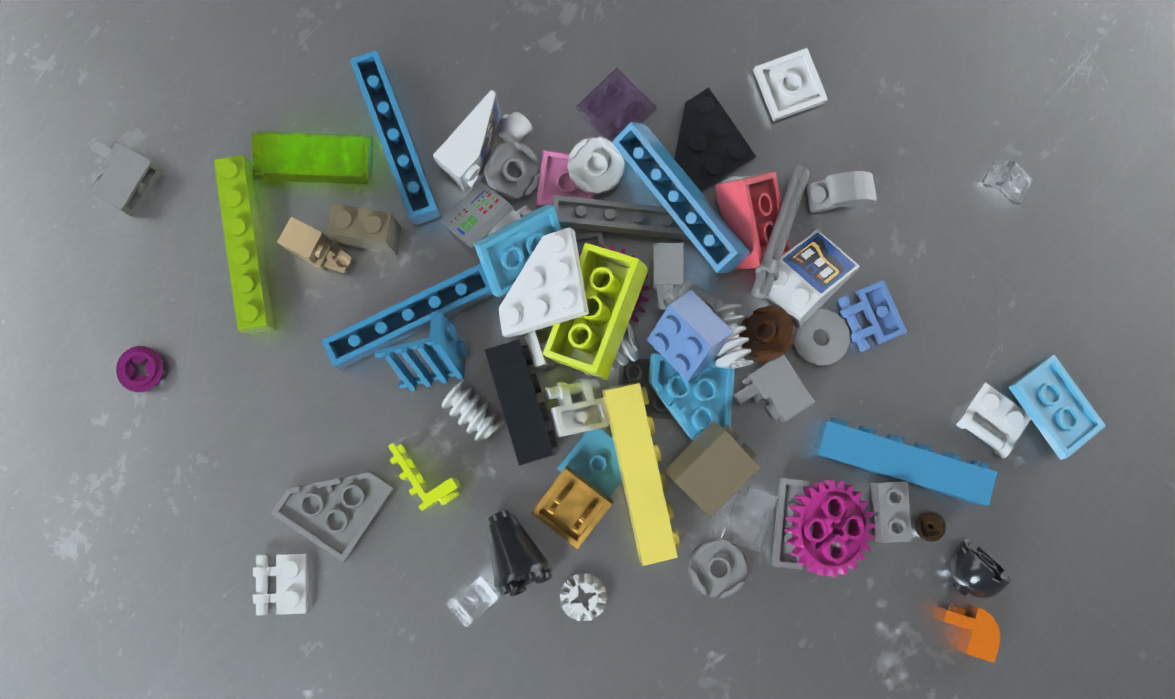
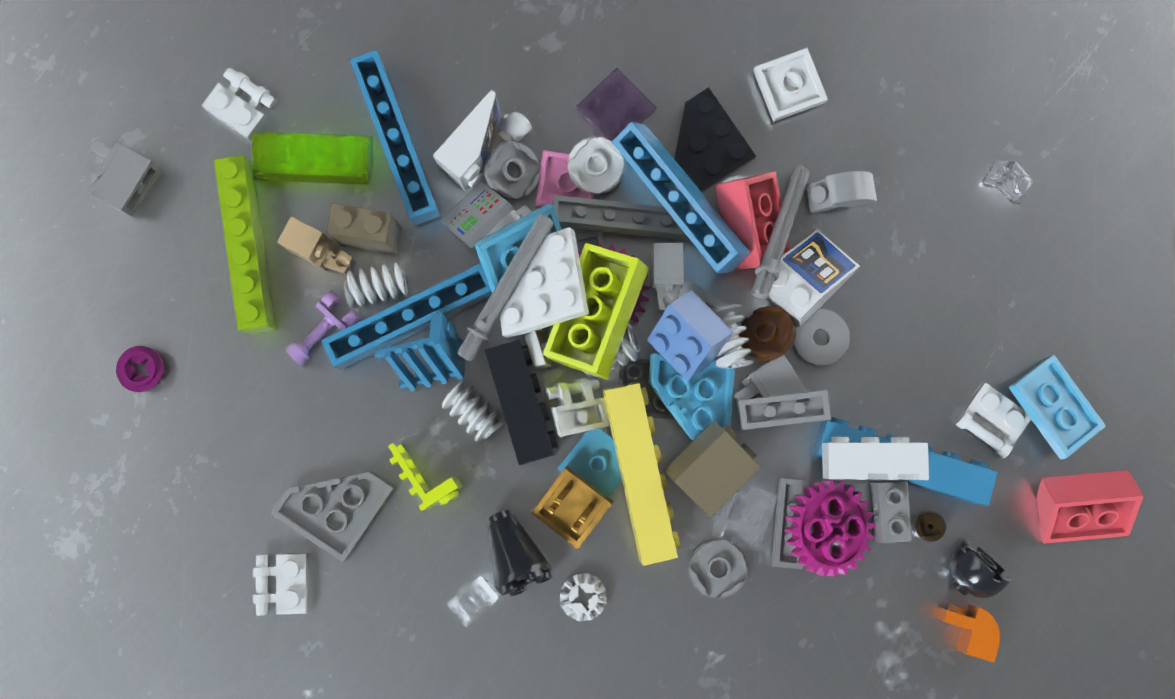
(233, 110): none -> white plate
(300, 351): none -> lavender bar
(375, 285): none -> white piece
(505, 287): none -> light grey axle
(784, 410): none -> light grey plate
(875, 460): none -> white wedge
(880, 314): medium blue plate -> none
(1087, 506): none -> coral slope

